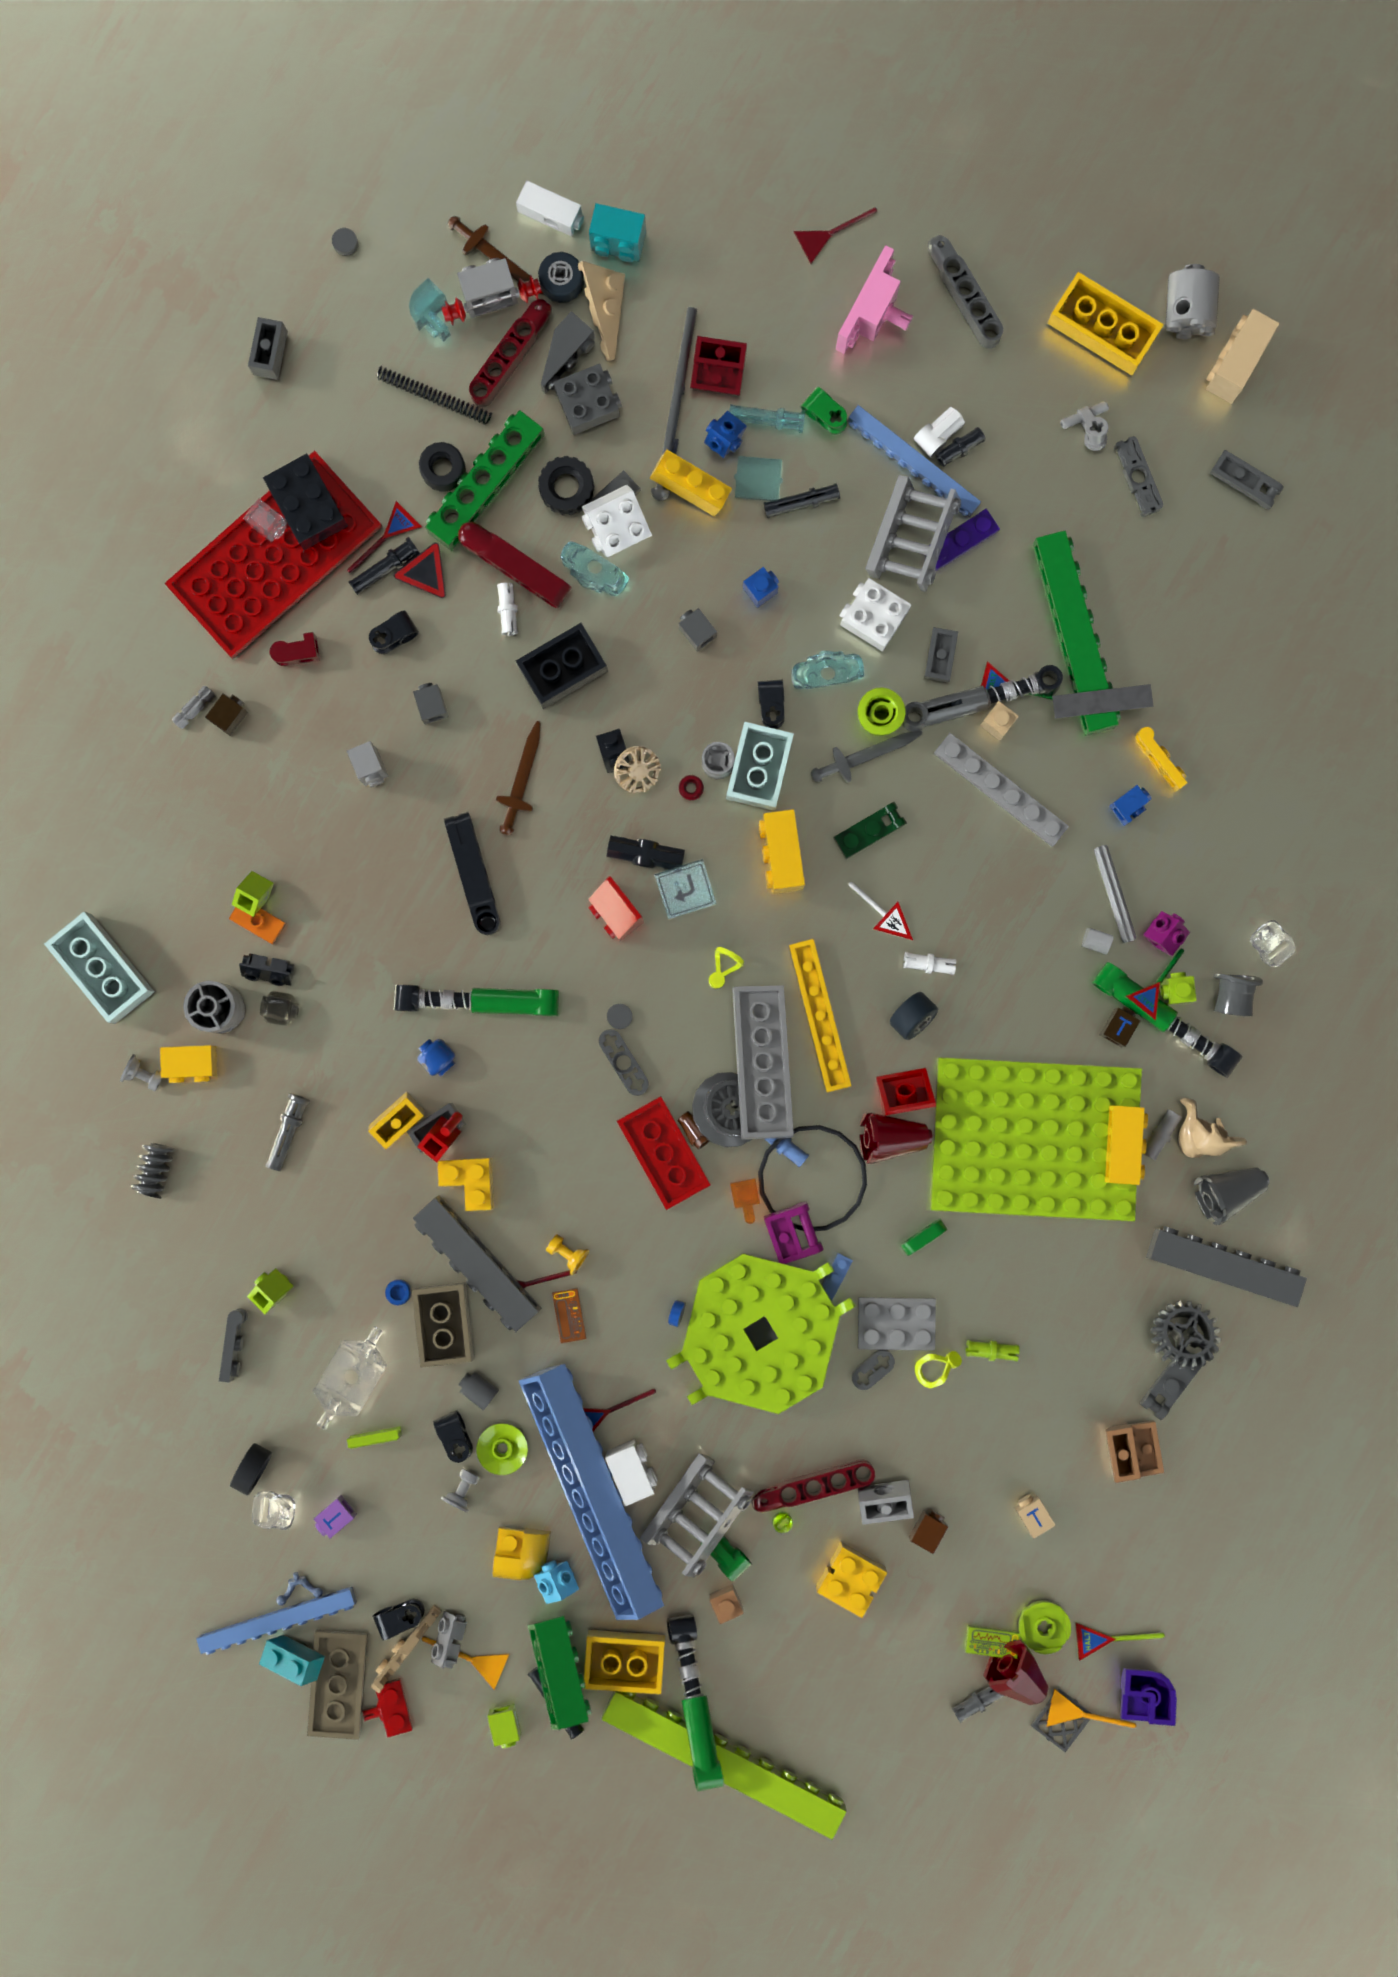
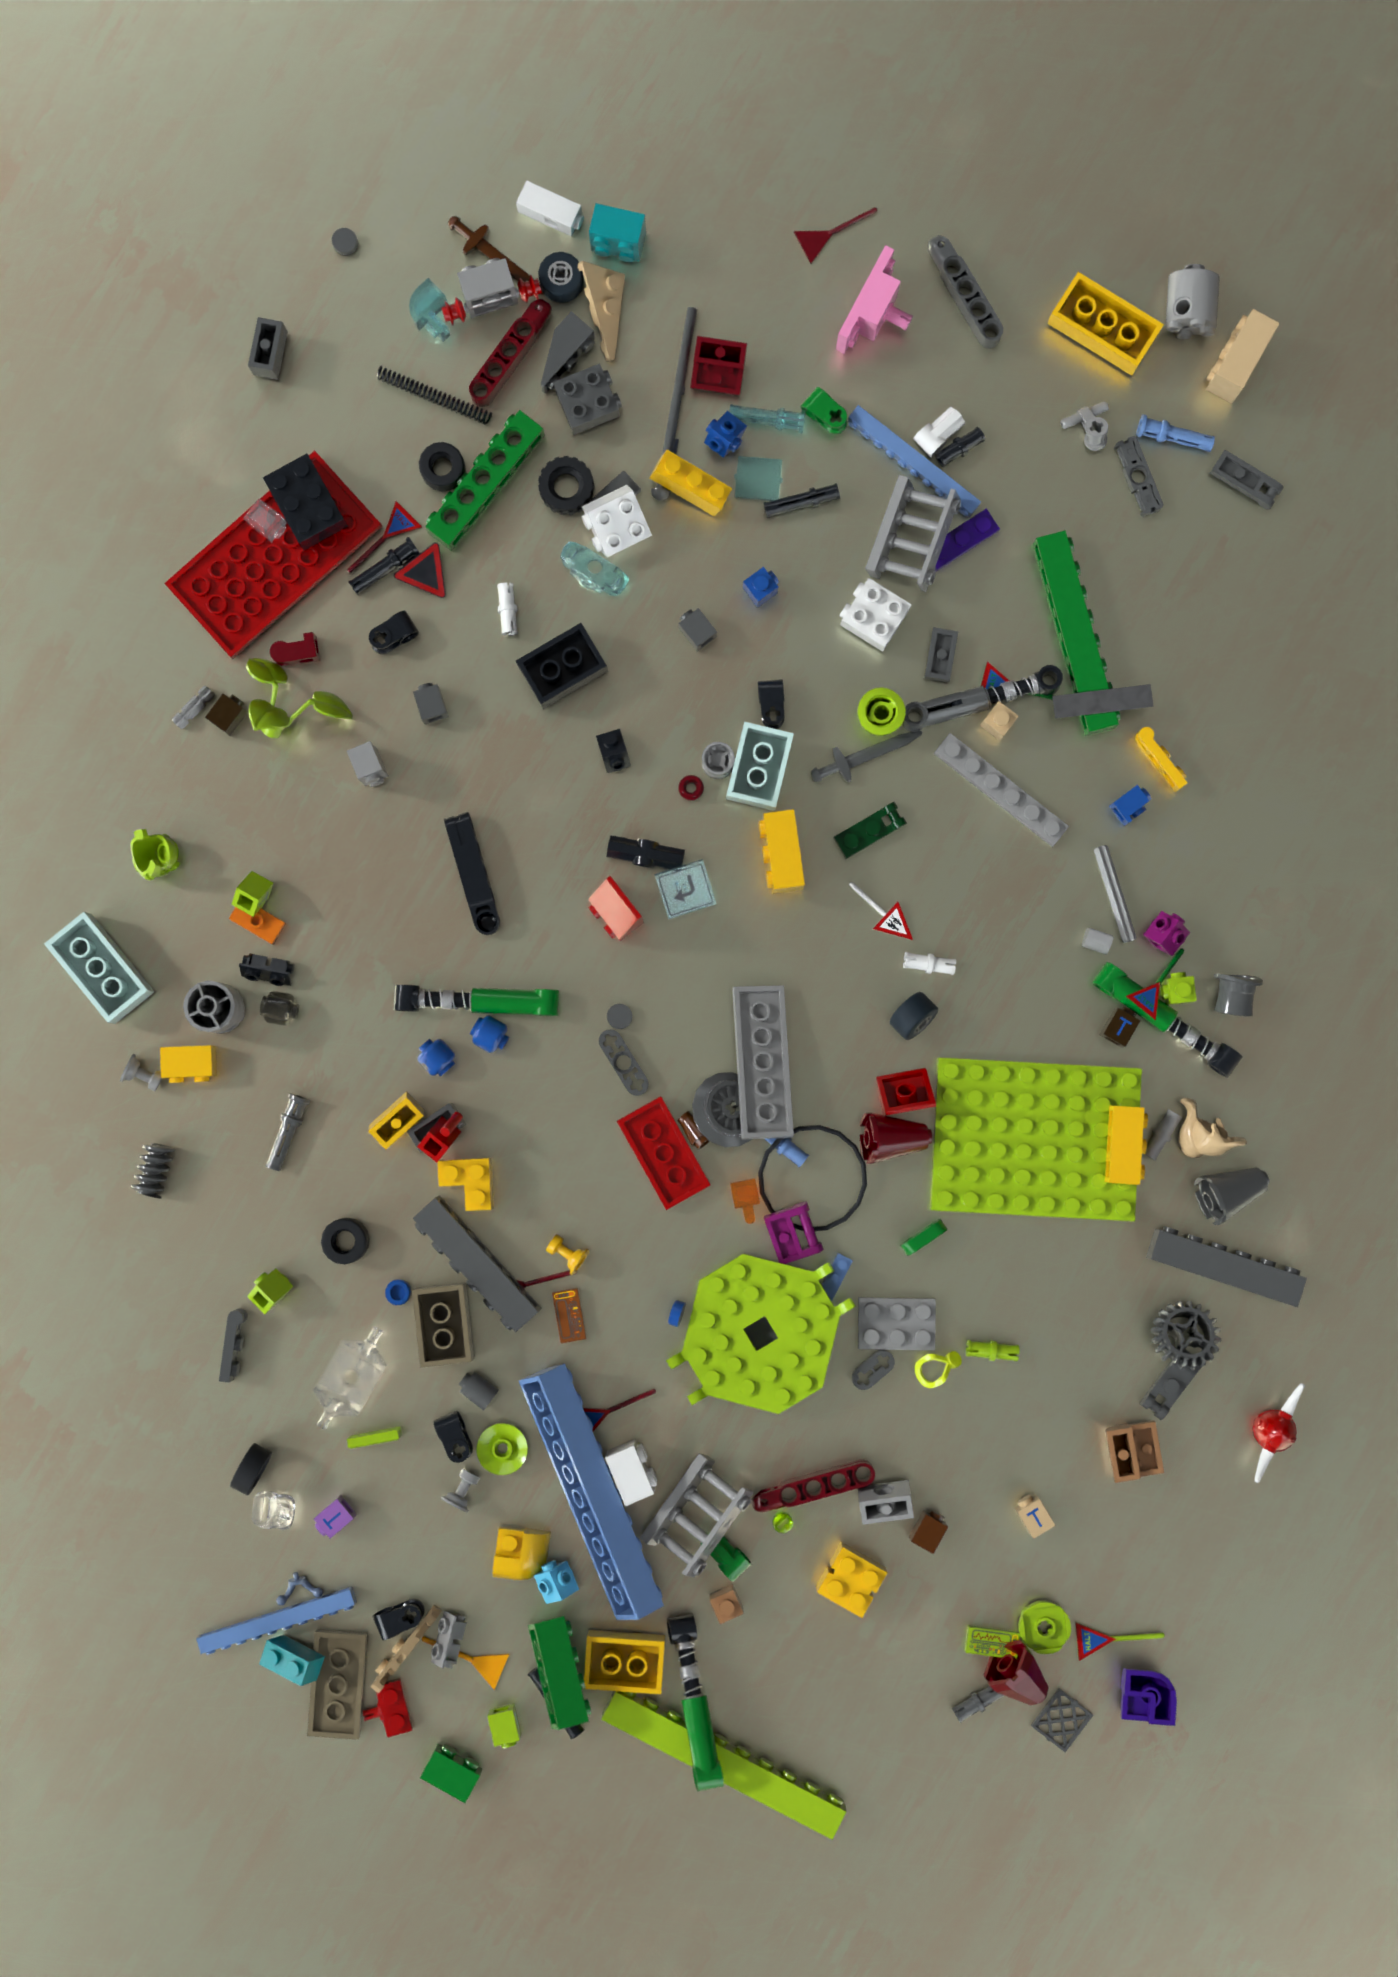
(154, 854): none -> lime helmet
(273, 719): none -> lime plant
(329, 1245): none -> black tyre
(451, 1772): none -> green brick
(489, 1034): none -> blue head
(513, 564): dark red piece -> none
(514, 802): reddish brown sword -> none
(637, 769): tan wheel -> none
(717, 978): neon yellow piece -> none
(820, 1015): yellow plate -> none
(846, 667): clear light blue piece -> none
(1064, 1710): light orange piece -> none
(1164, 431): none -> medium blue pin
(1268, 938): clear piece -> none
(1275, 1431): none -> red helmet

